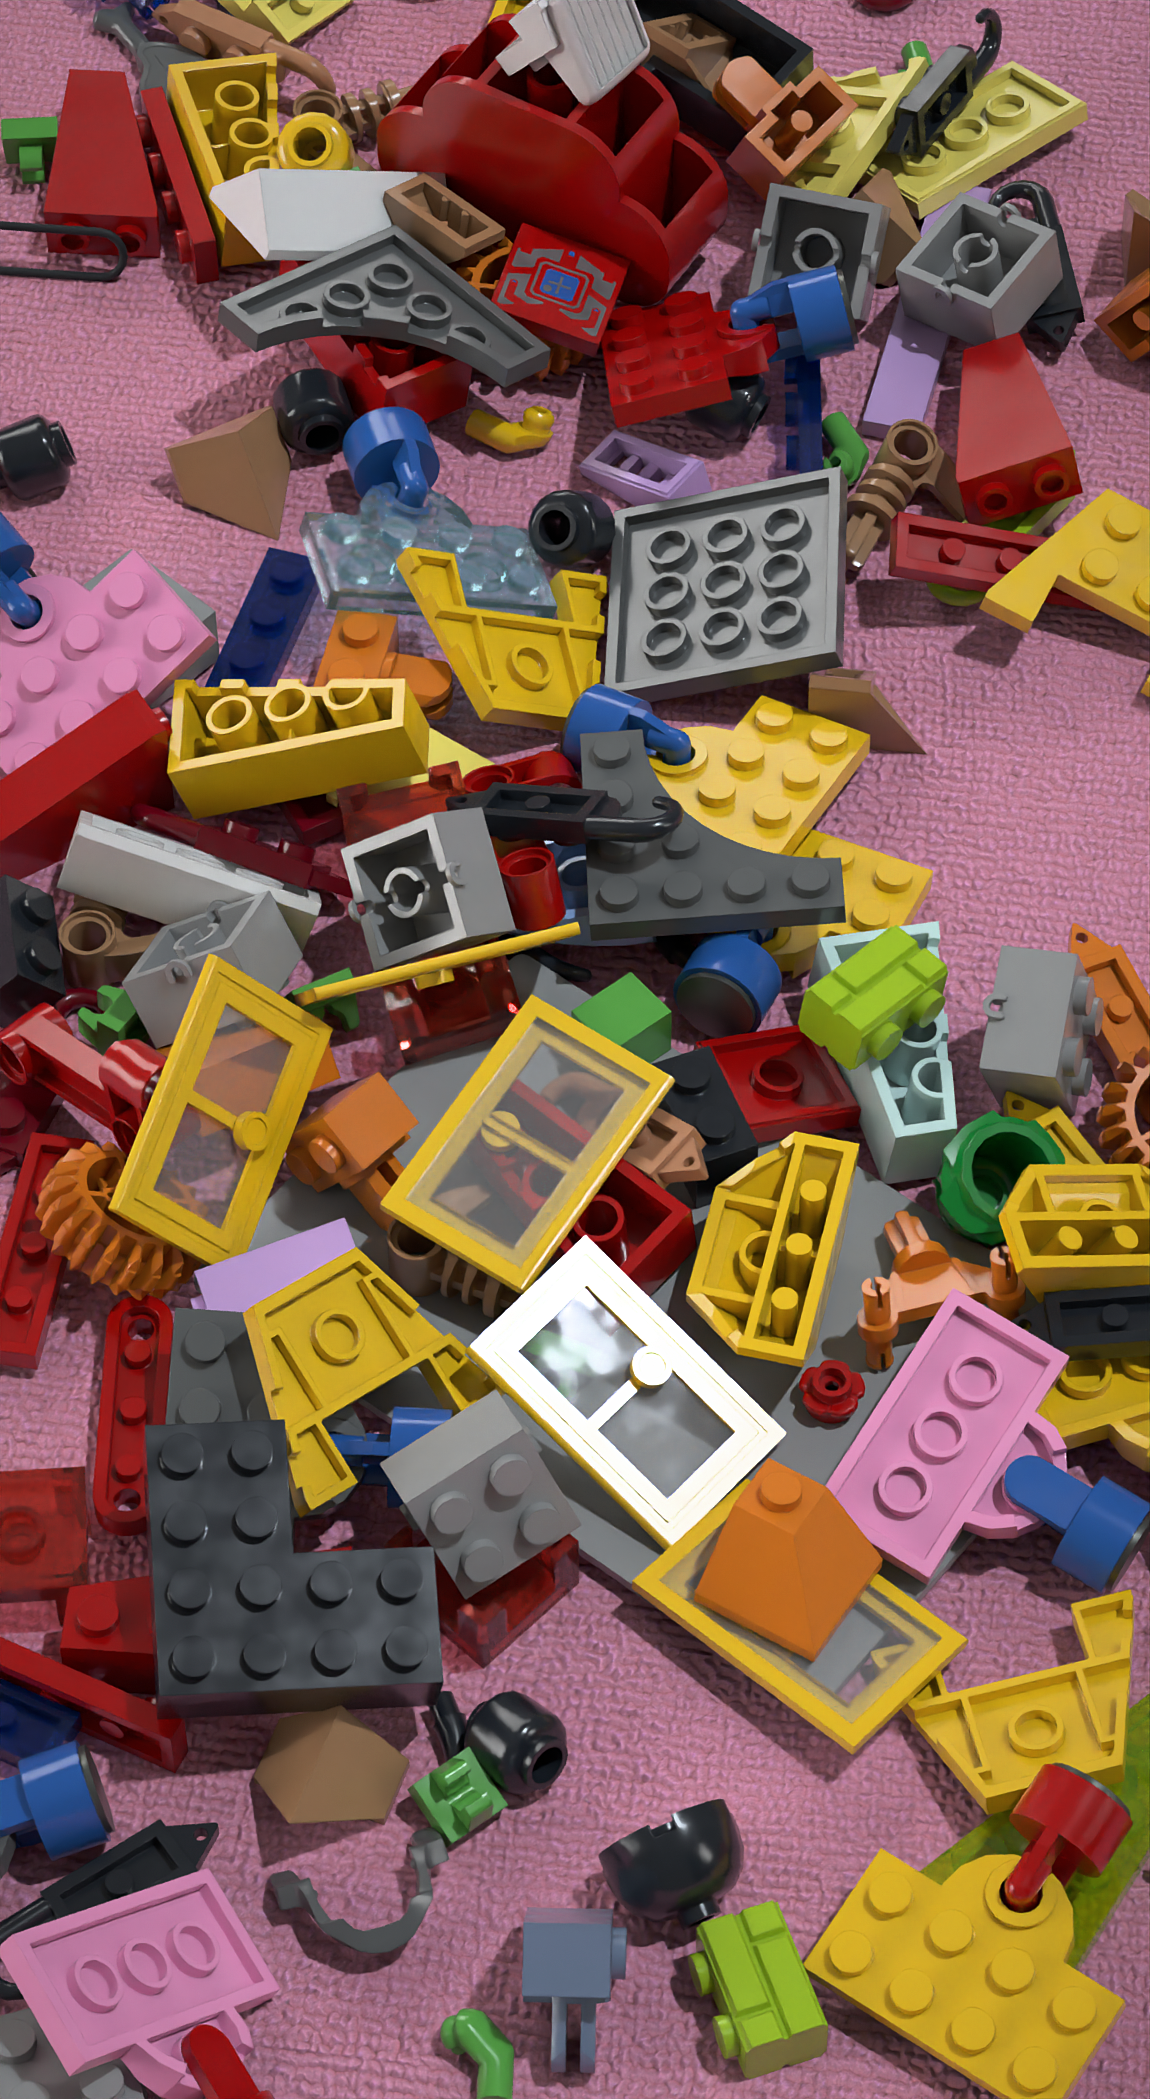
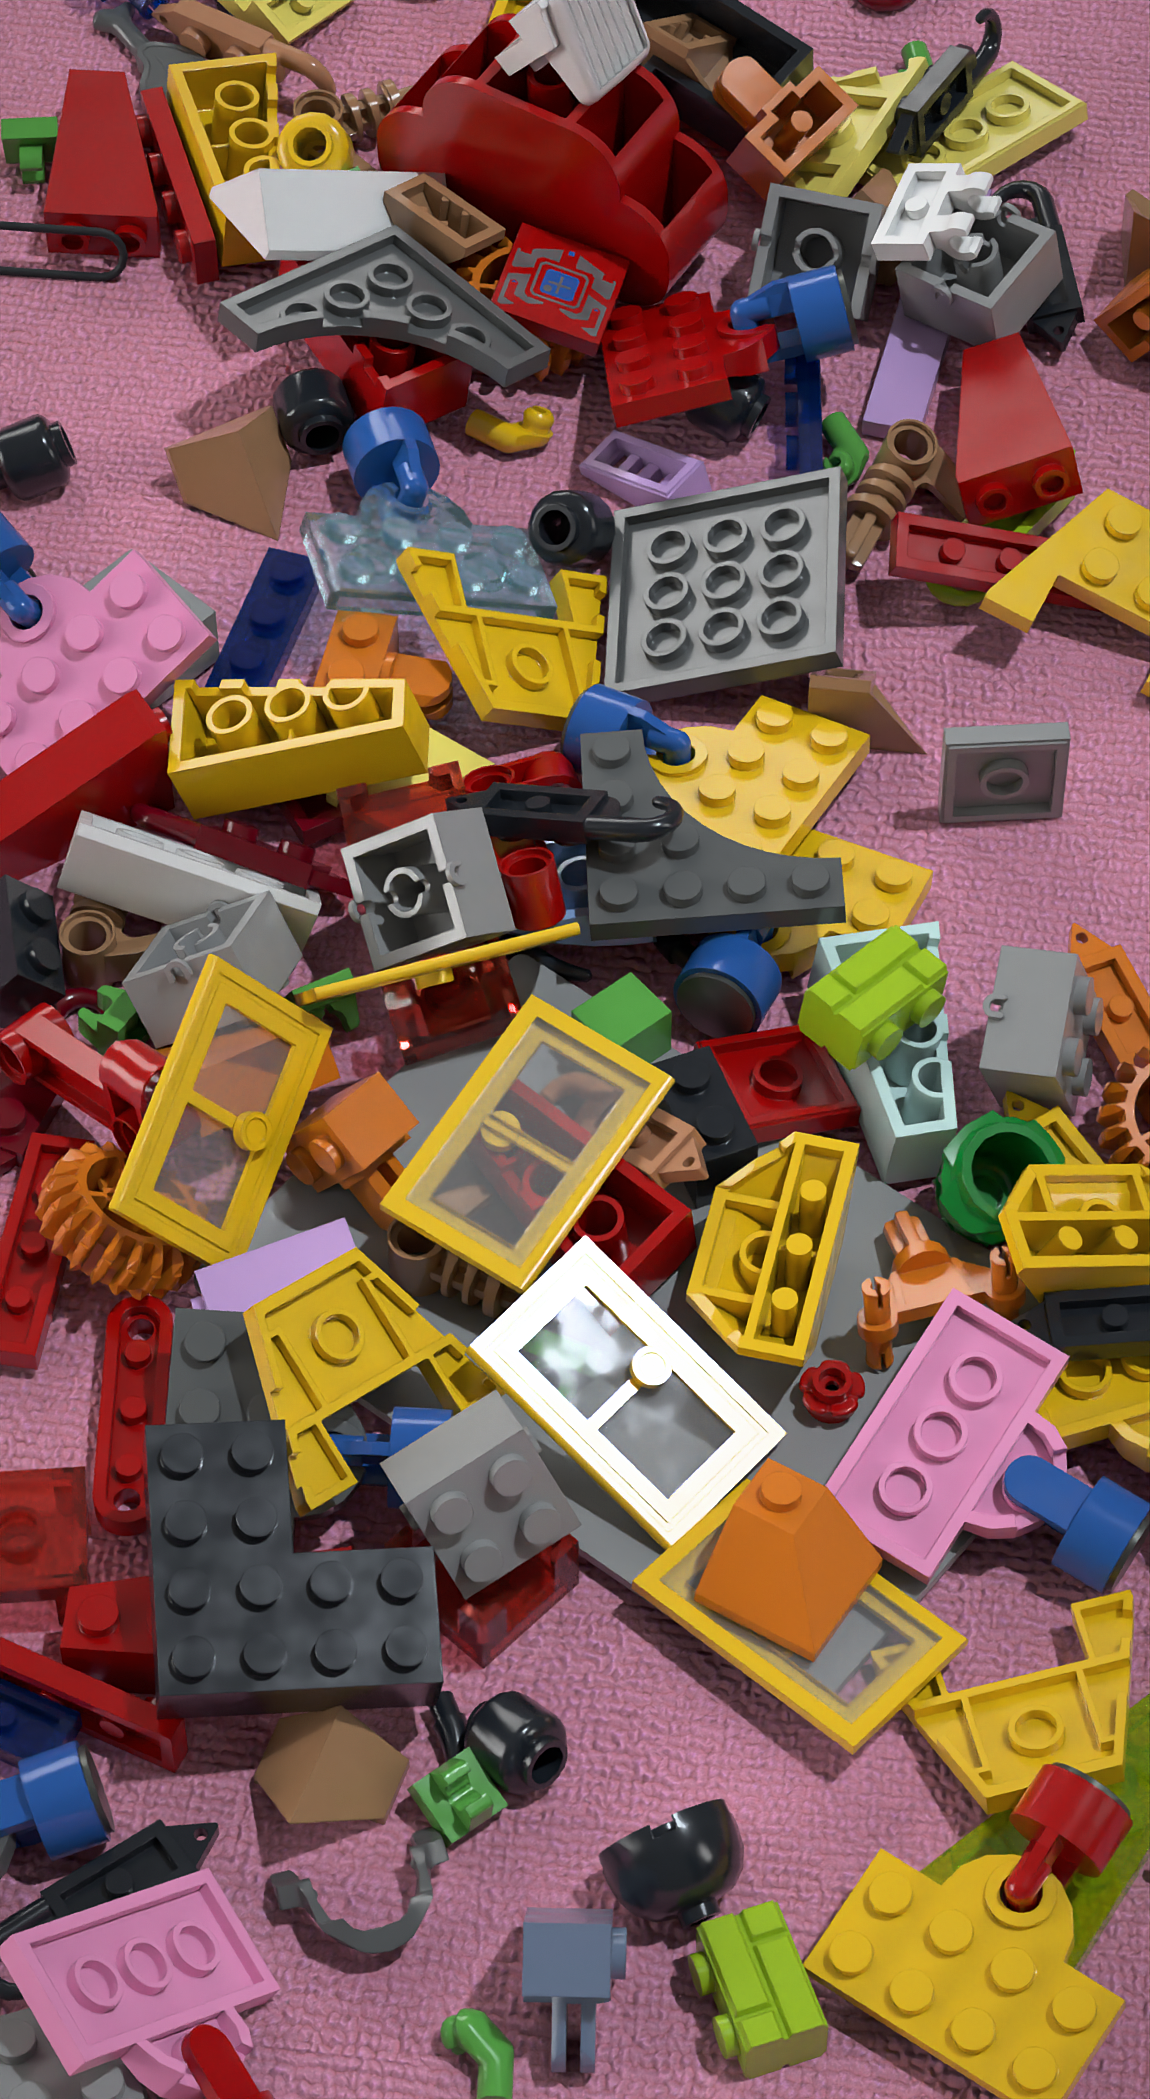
(922, 215): none -> white plate
(1003, 772): none -> light grey tile

